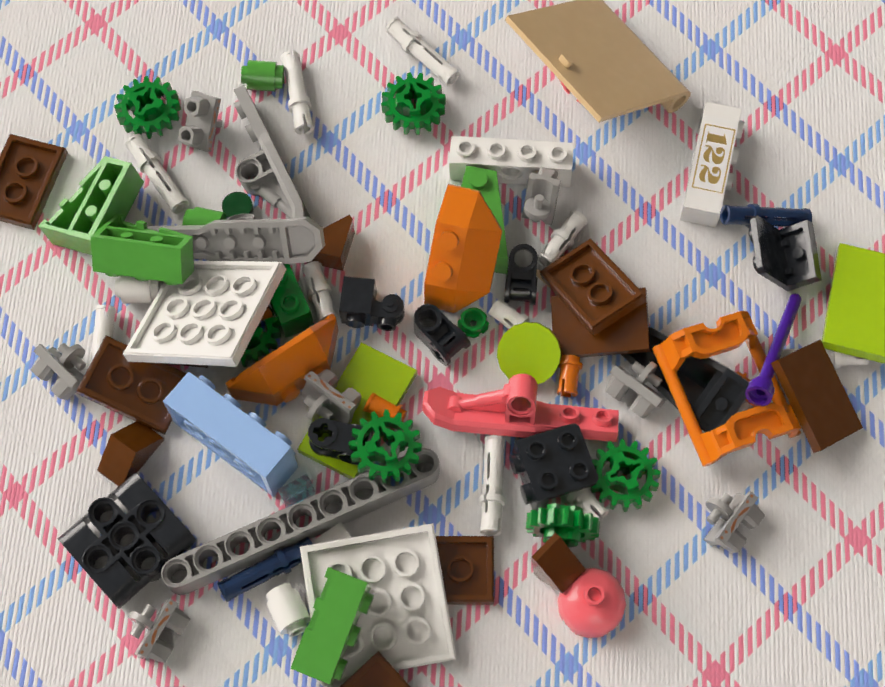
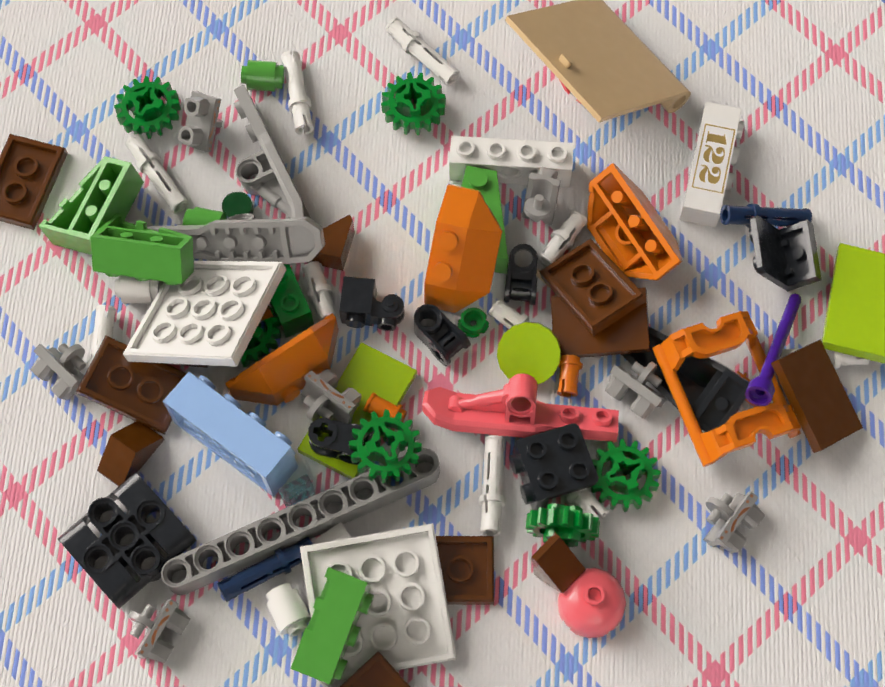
(630, 227): none -> orange wedge

